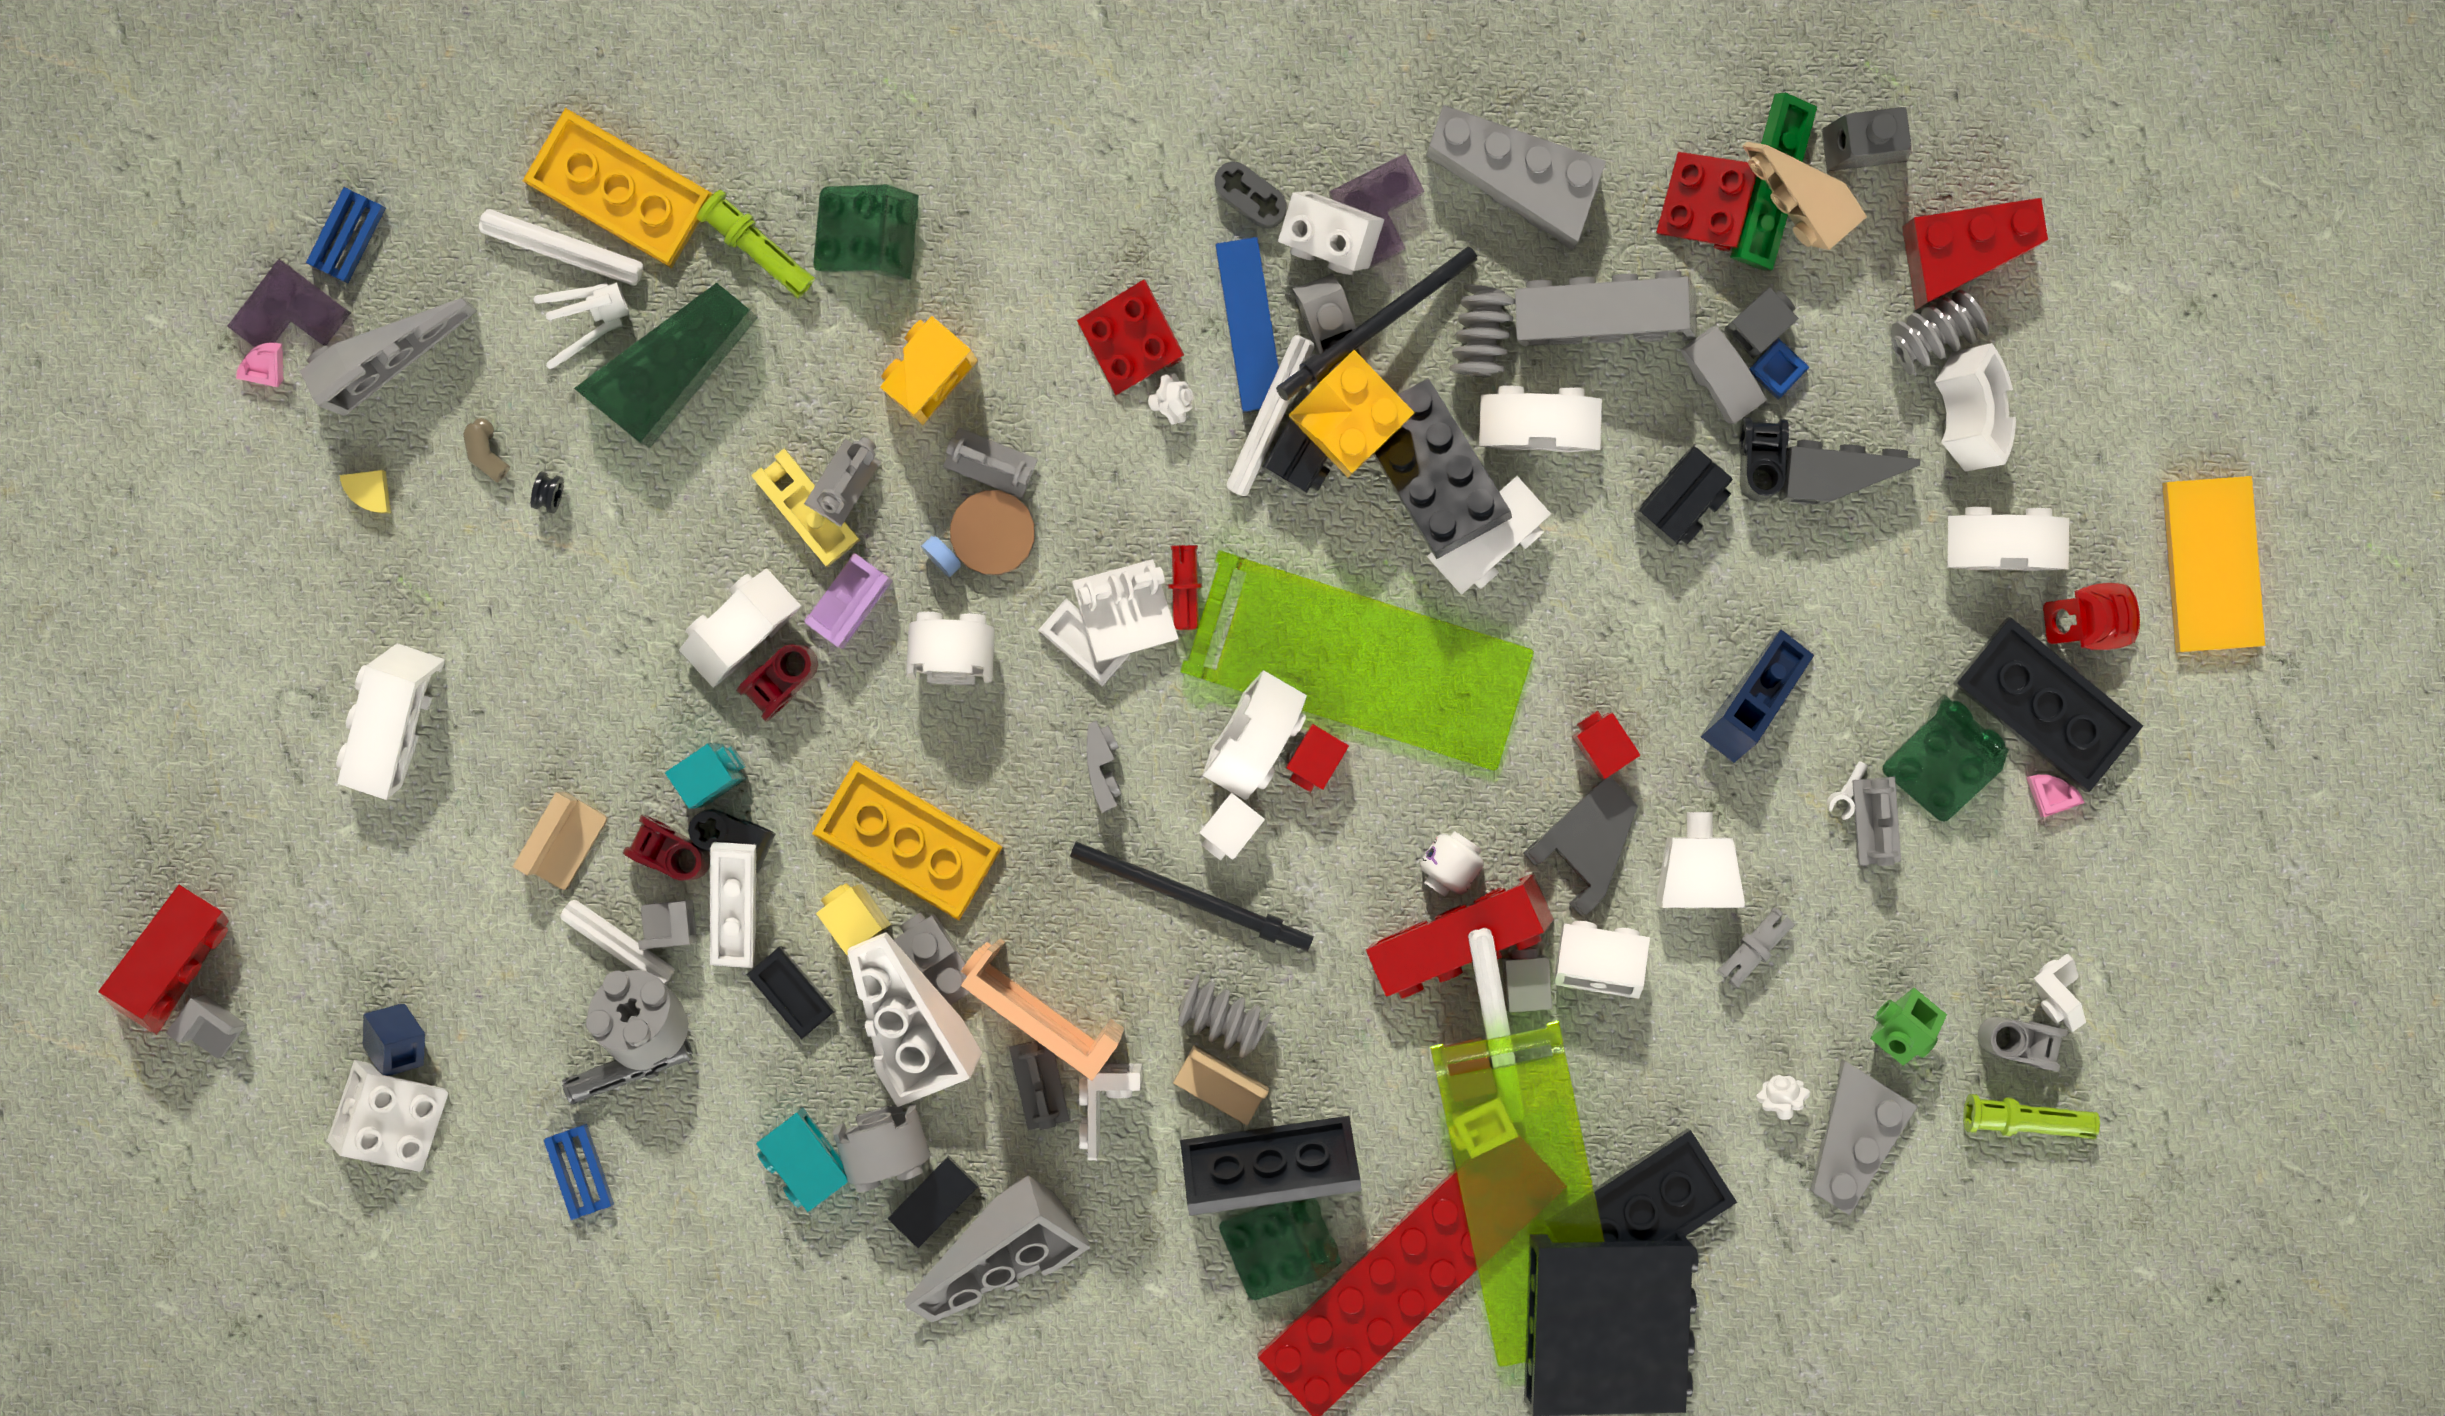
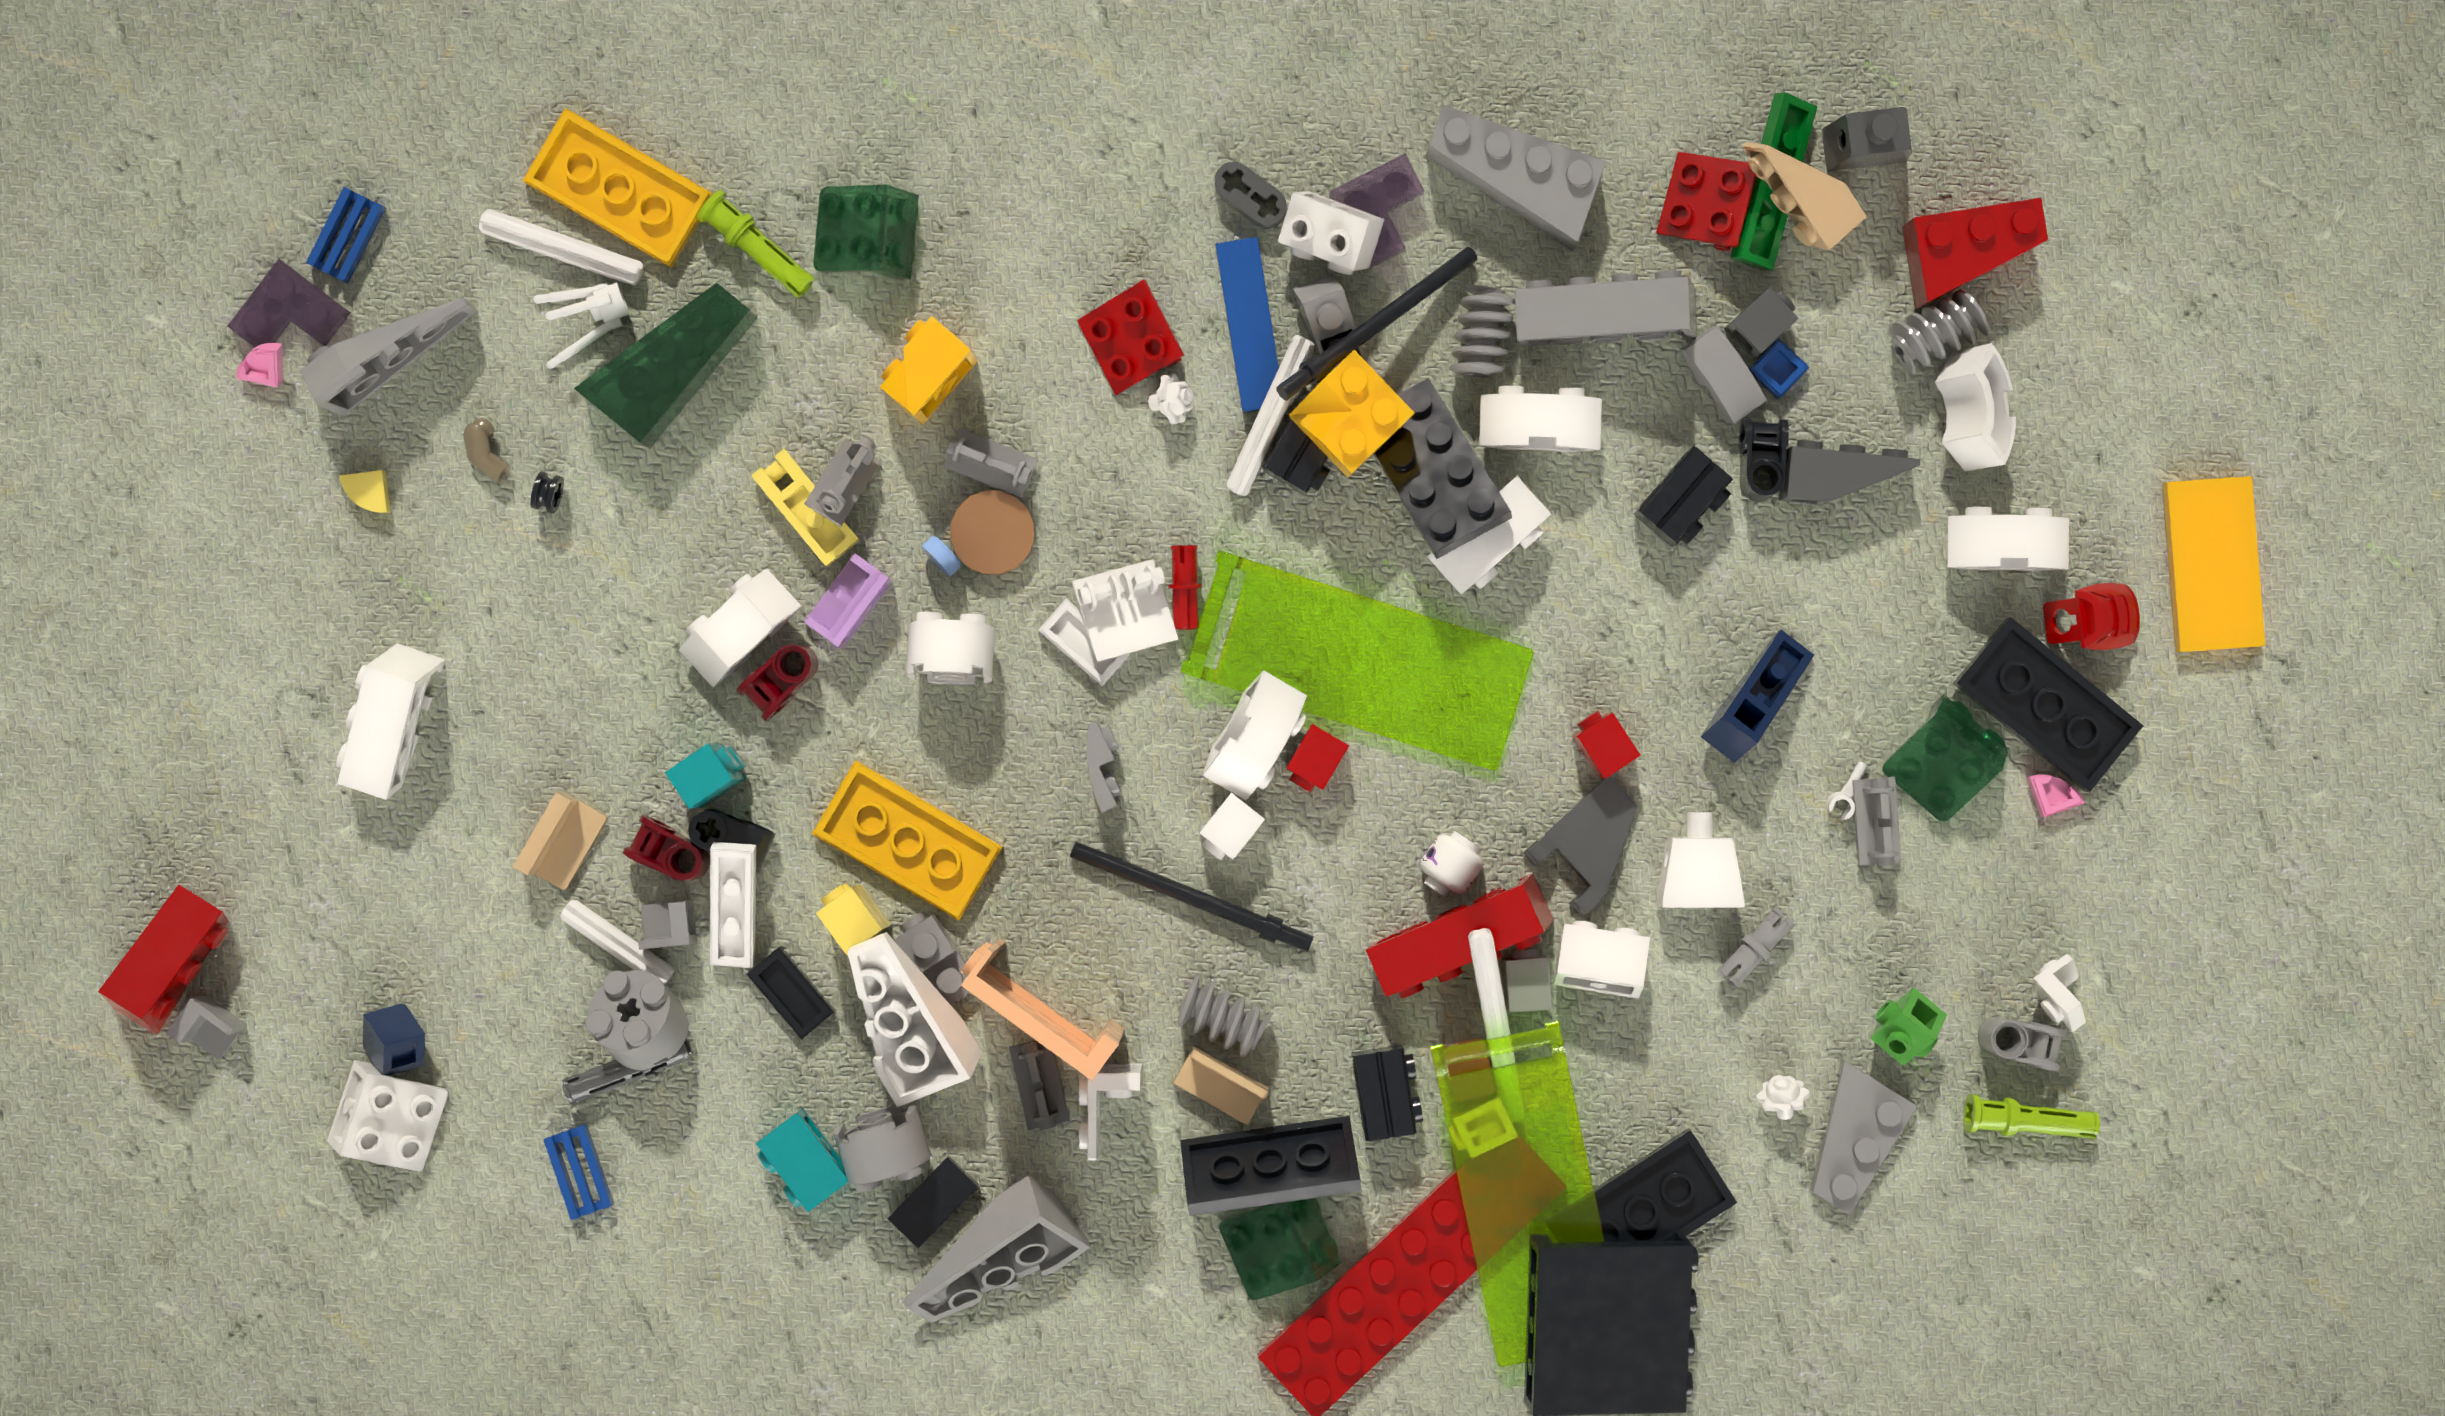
(1385, 1092): none -> black brick

